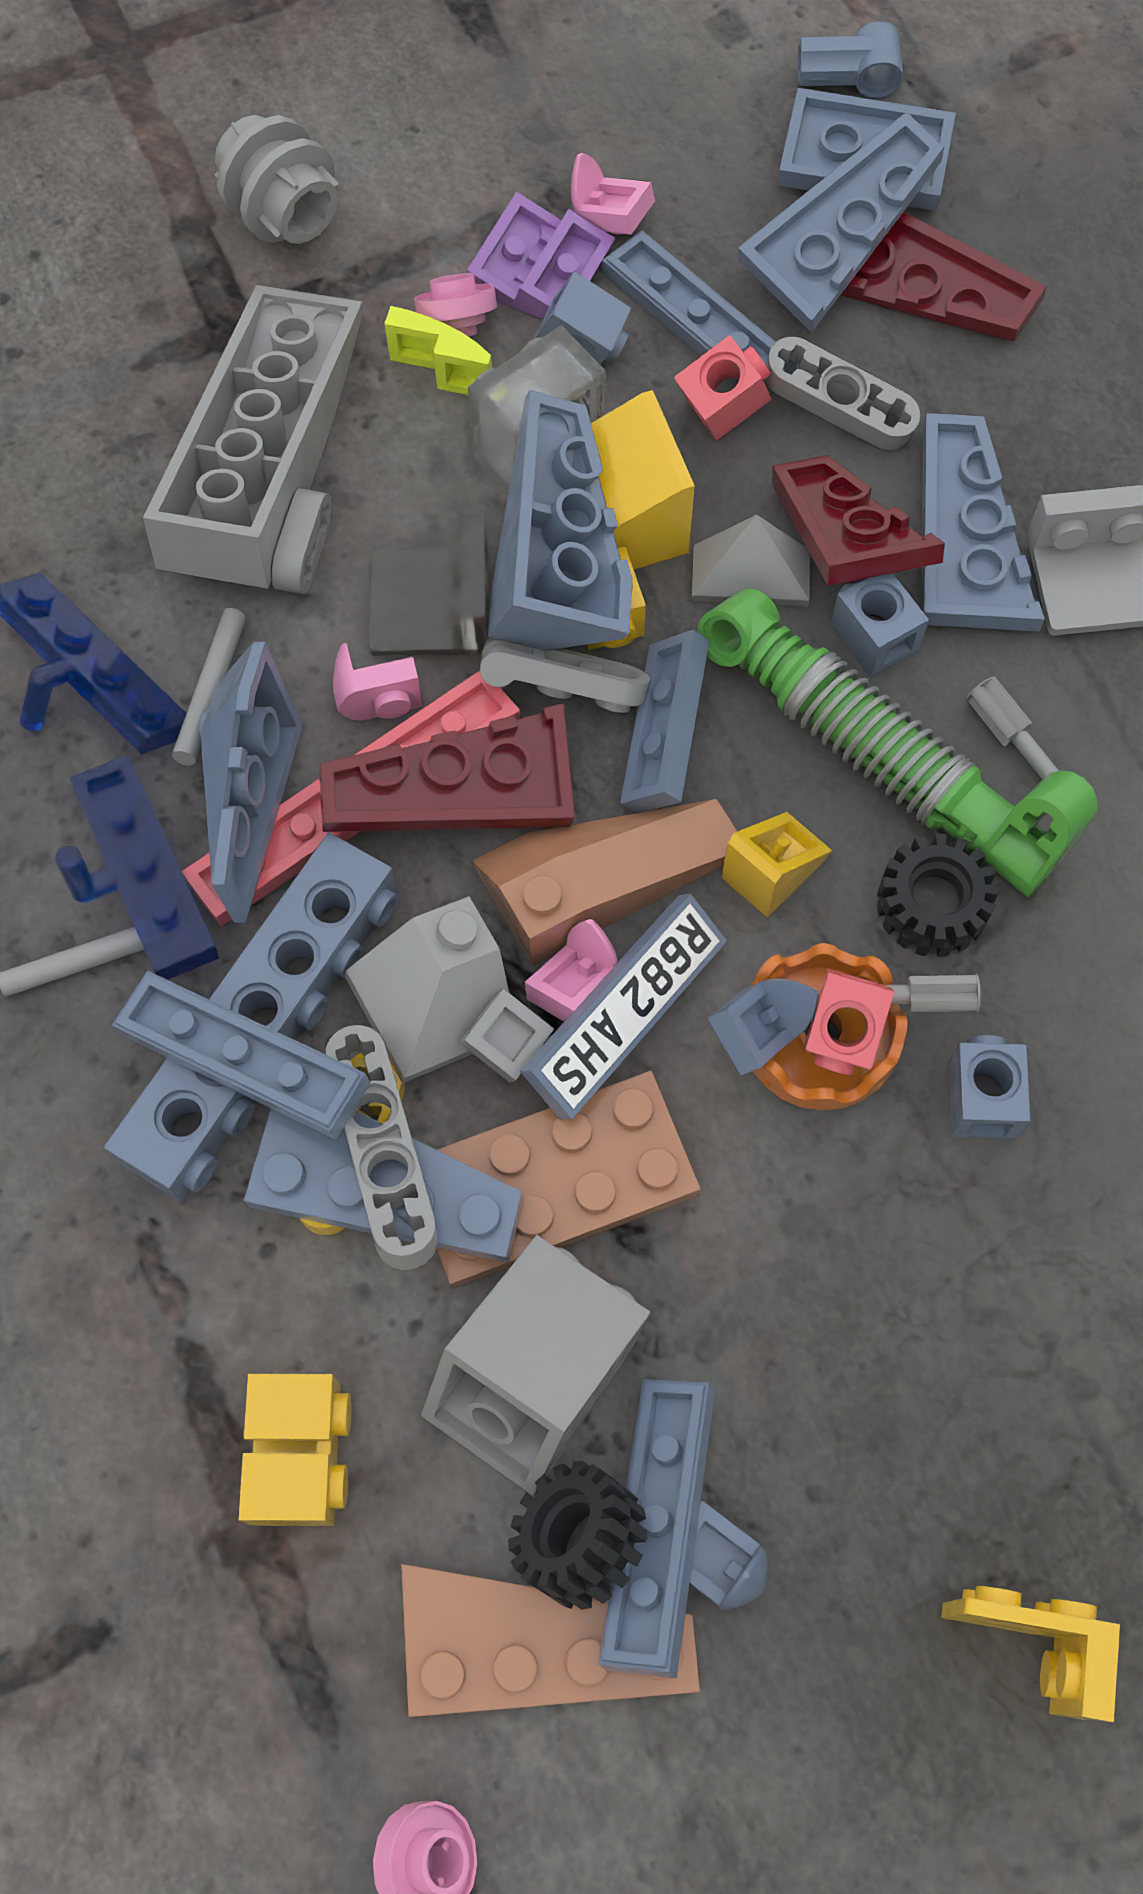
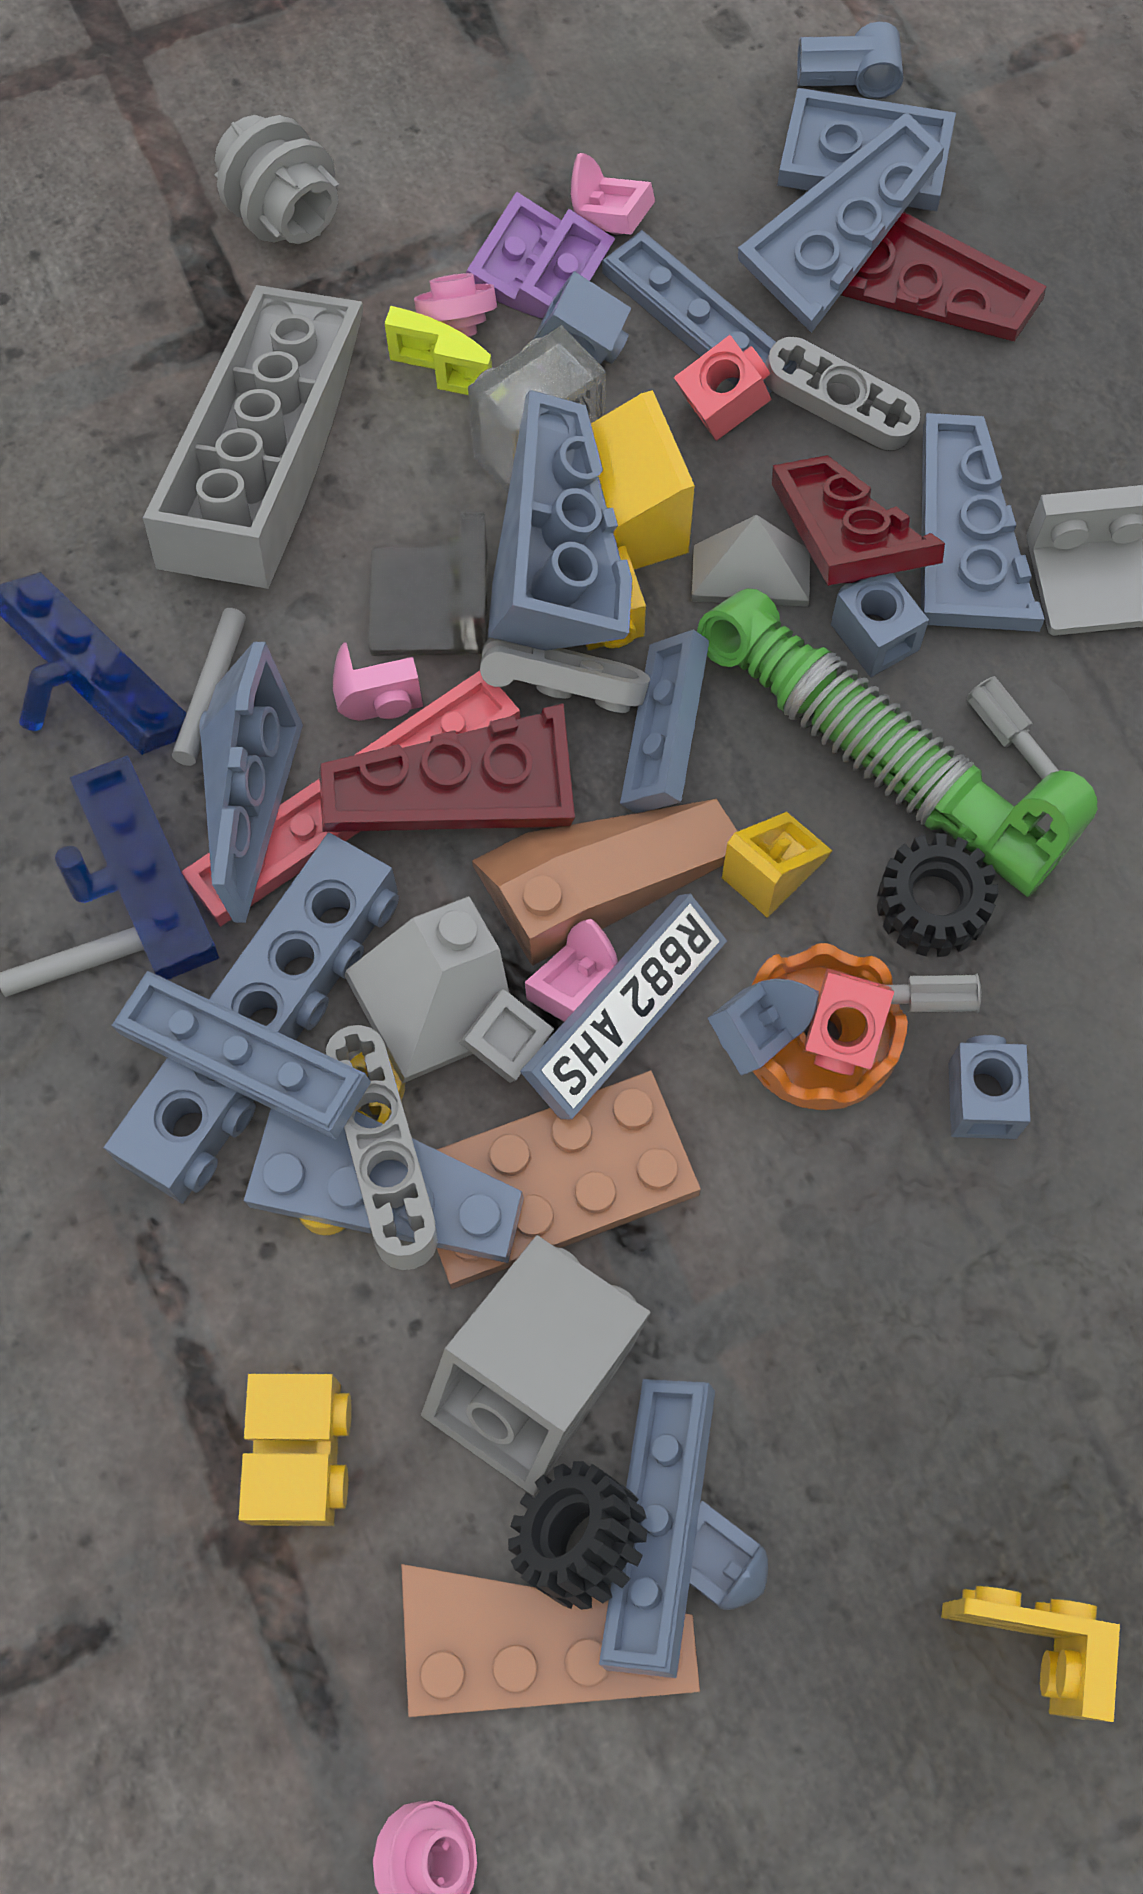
(301, 541): light grey beam -> none

